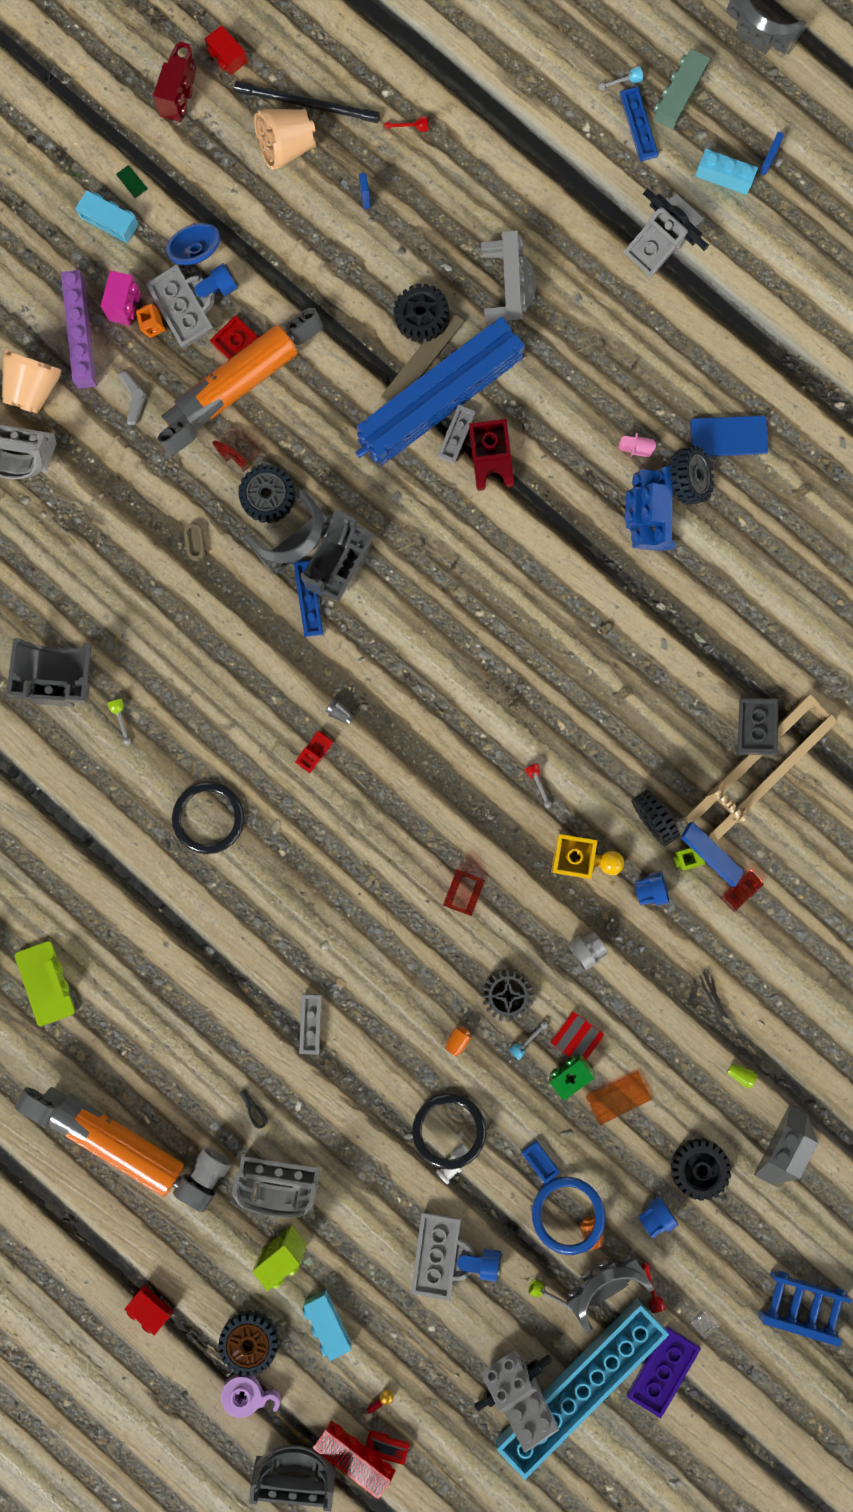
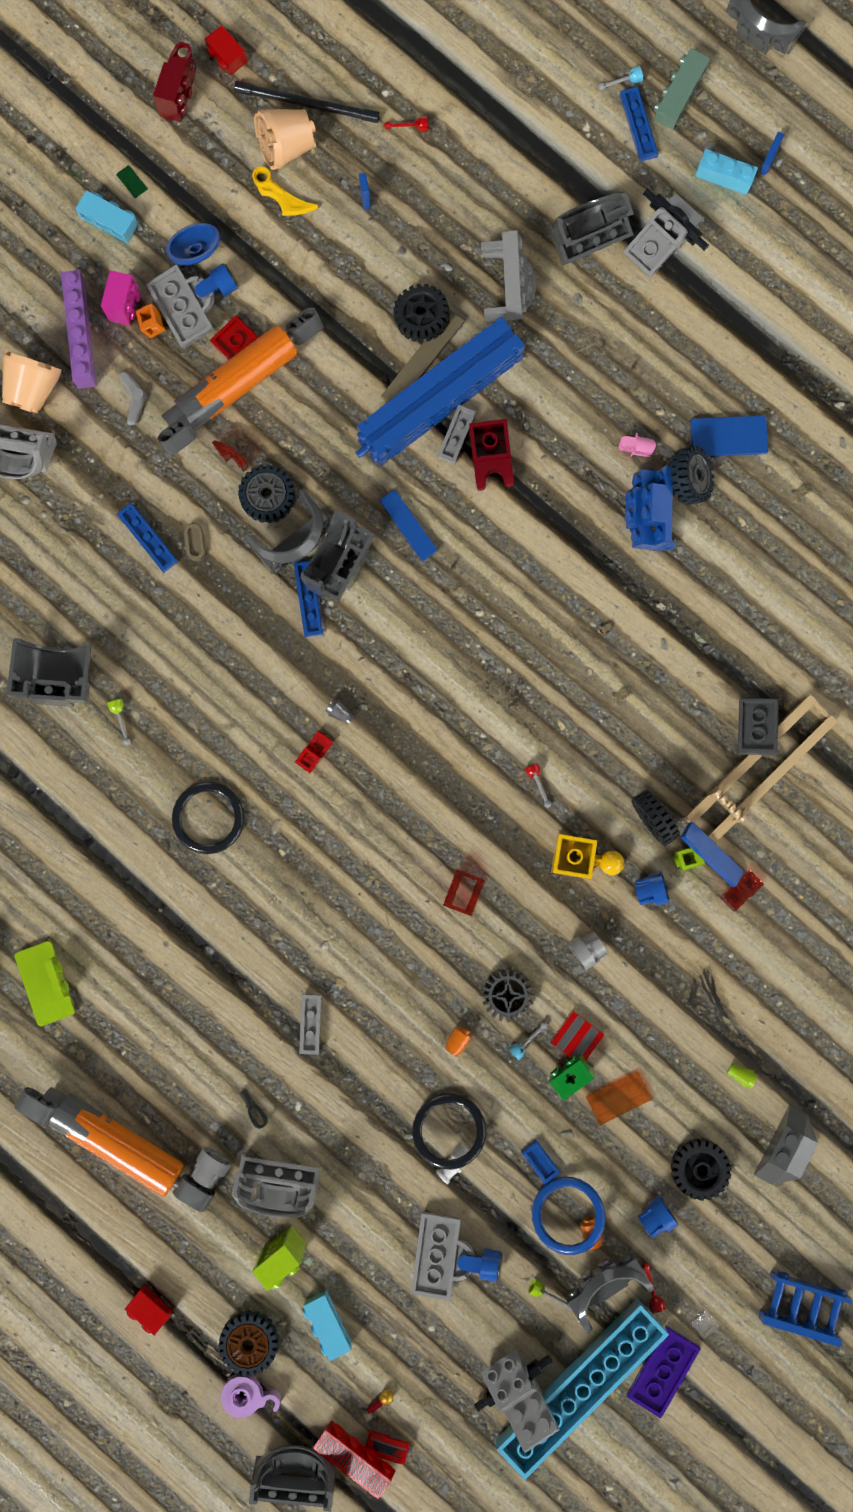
(147, 537): none -> blue tile
(289, 204): none -> yellow piece
(408, 525): none -> blue tile
(587, 219): none -> dark grey piece

